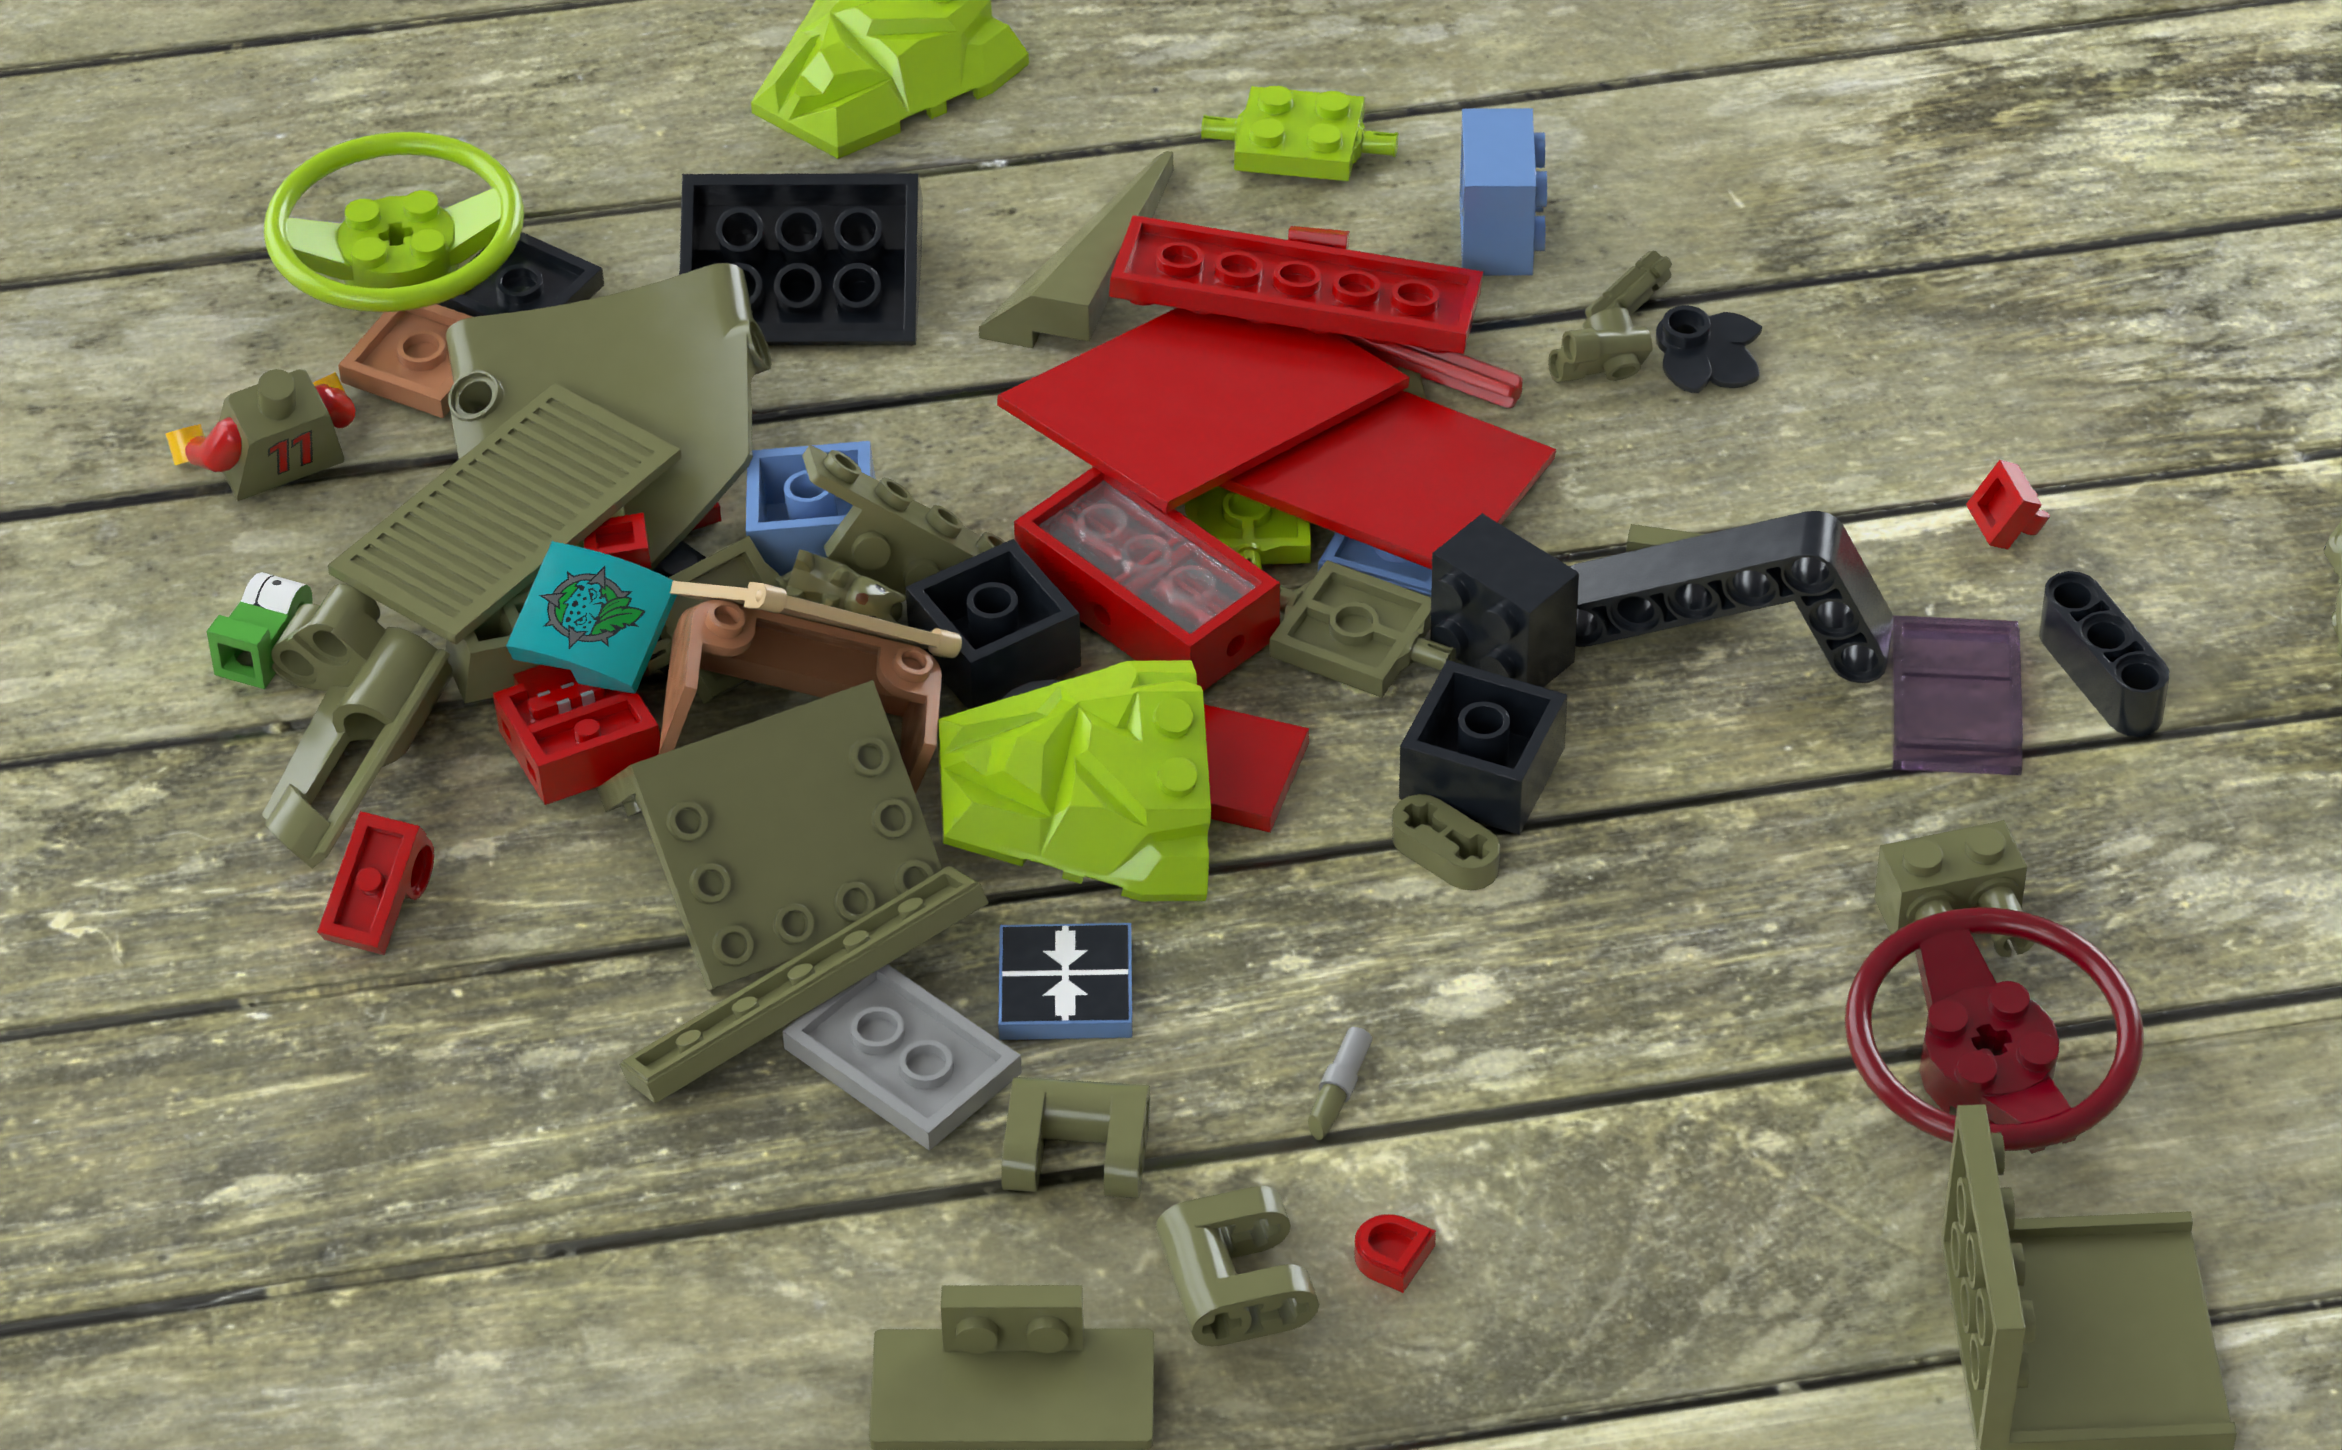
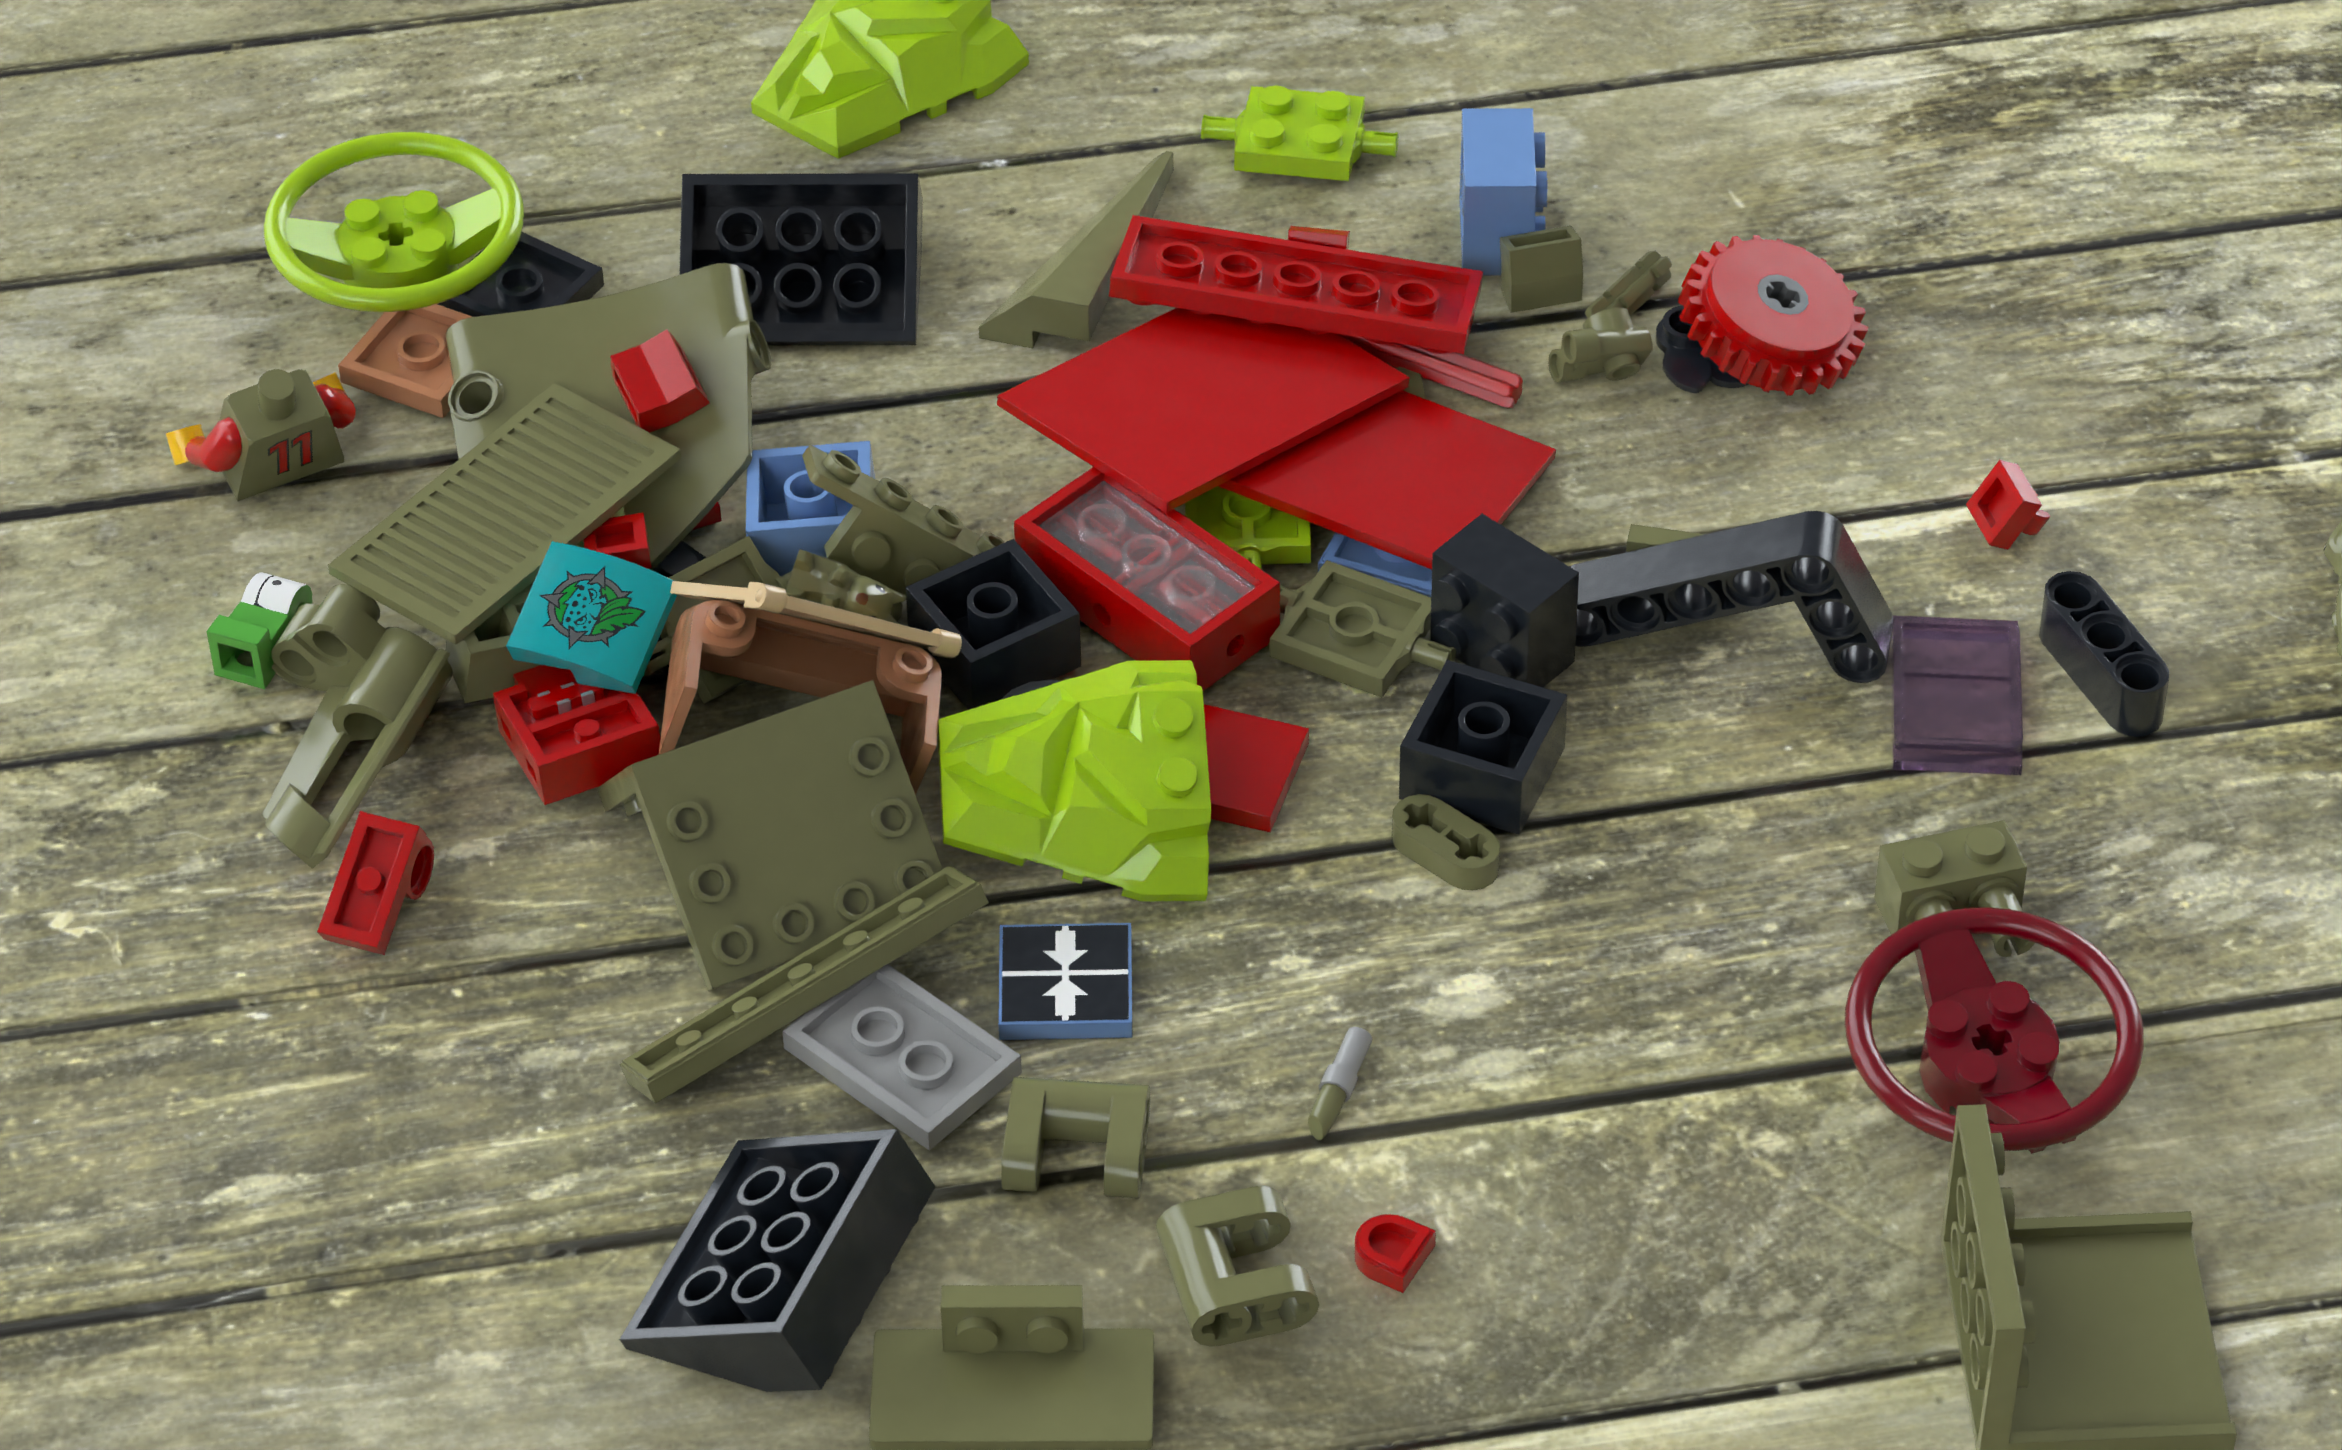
(657, 382): none -> red piece
(783, 1258): none -> black slope
(1541, 268): none -> olive piece
(1772, 315): none -> gear

